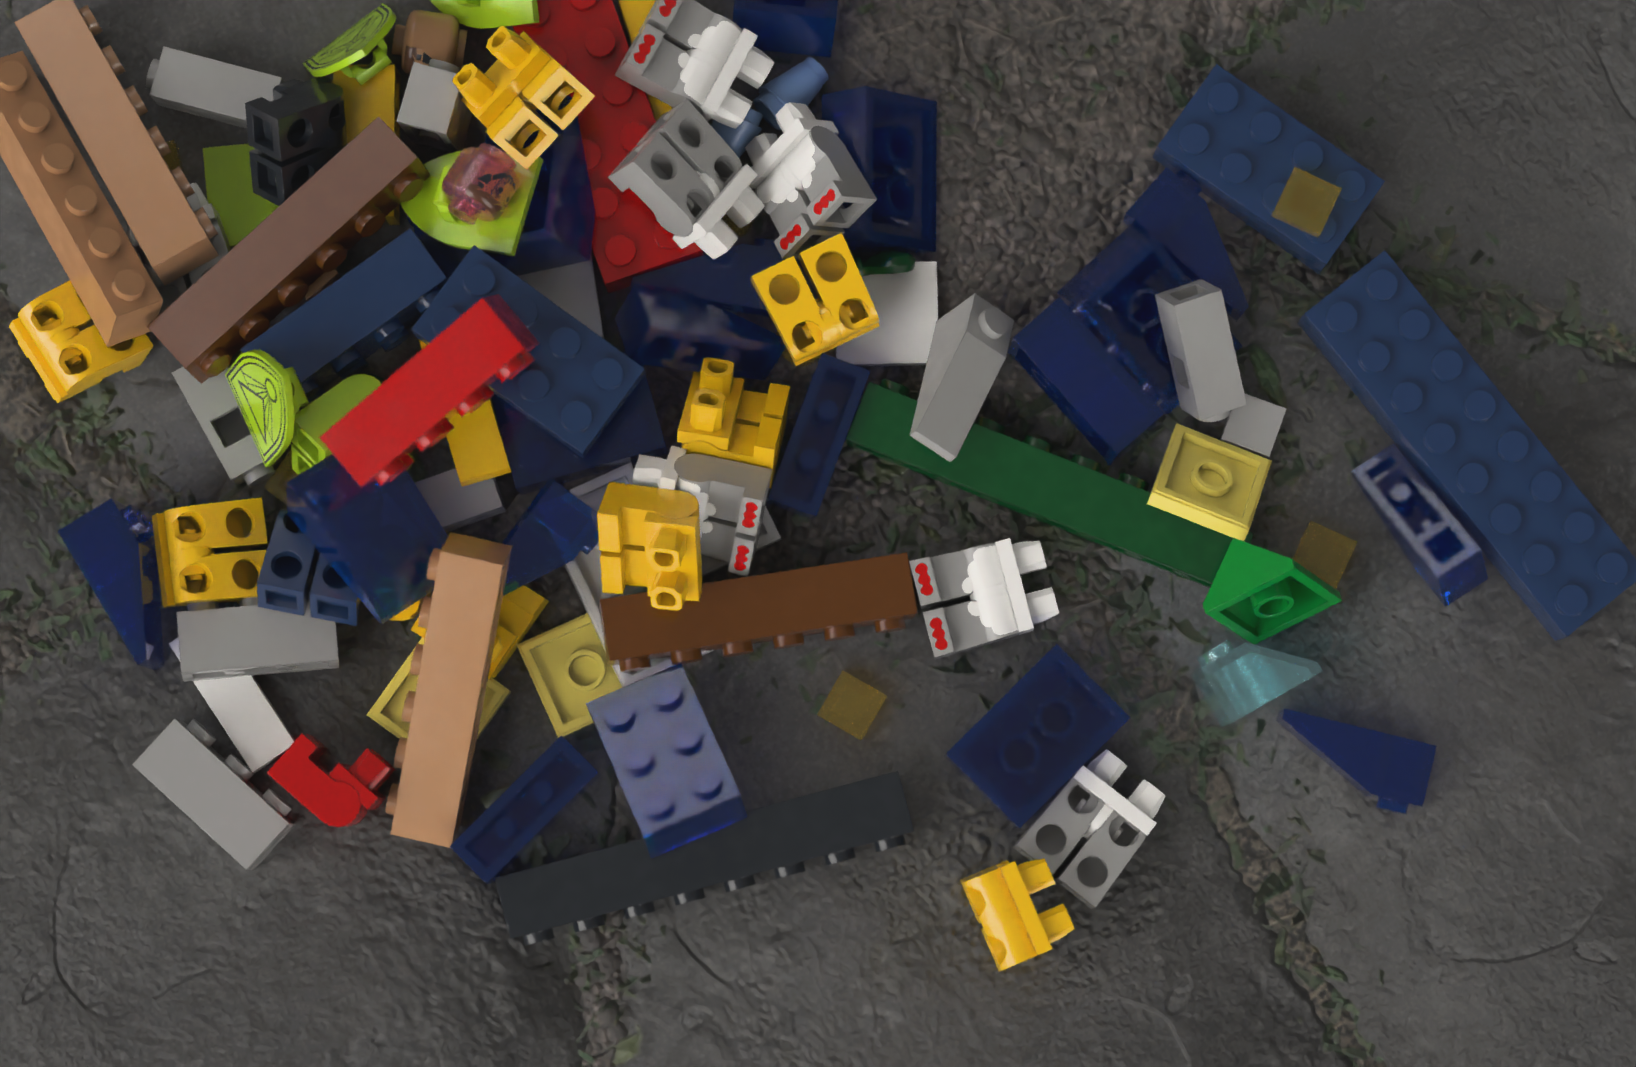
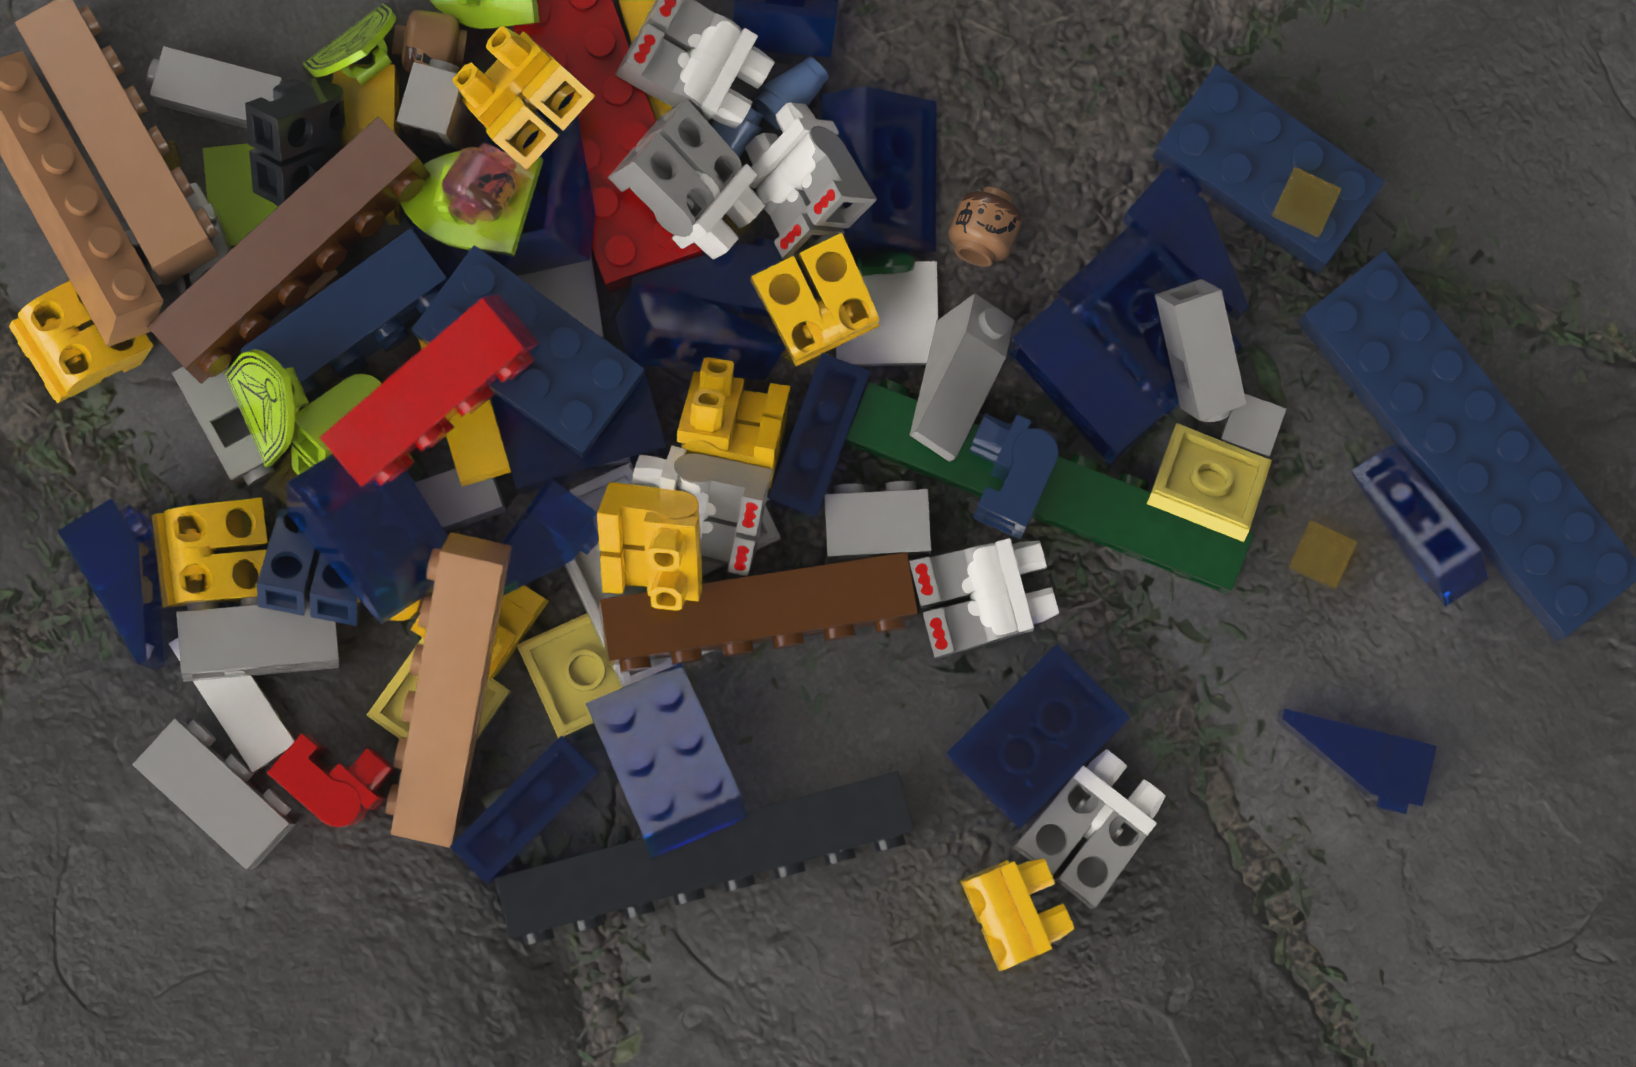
(852, 705): clear yellow tile -> none
(877, 522): none -> light grey brick
(985, 227): none -> medium nougat head
(1028, 461): none -> dark blue hips
(1247, 678): clear light blue slope -> none
(1264, 592): green slope -> none

